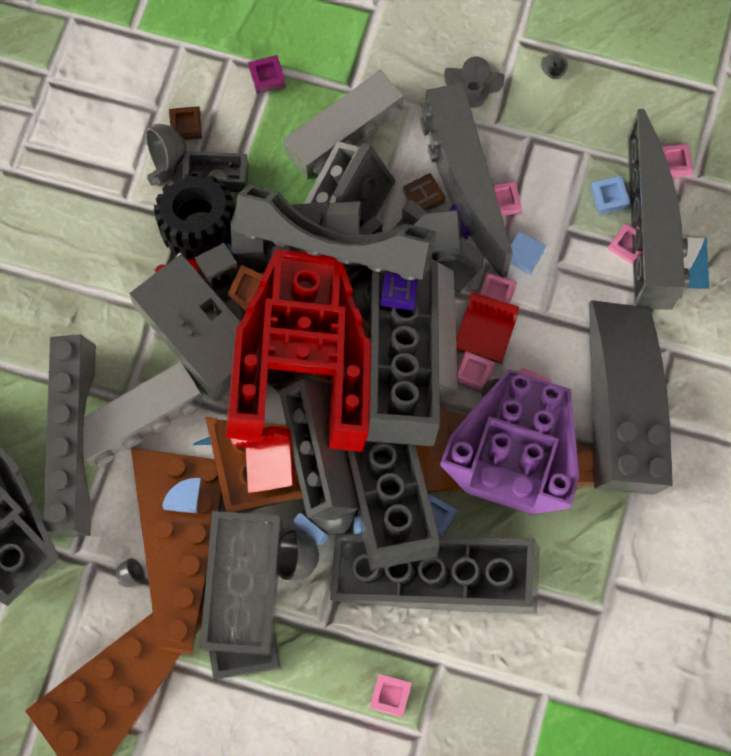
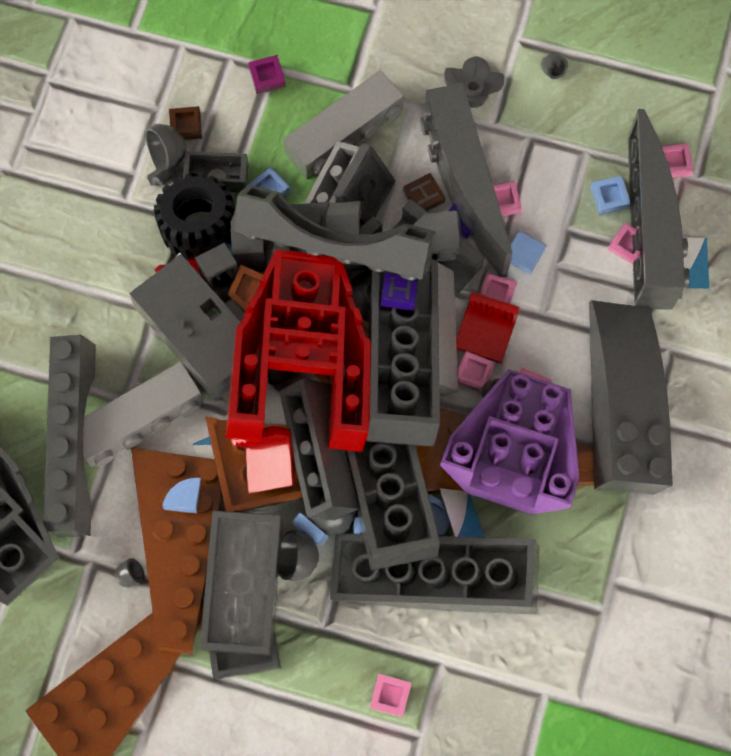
(271, 180): none -> light blue tile
(461, 513): none -> sticker

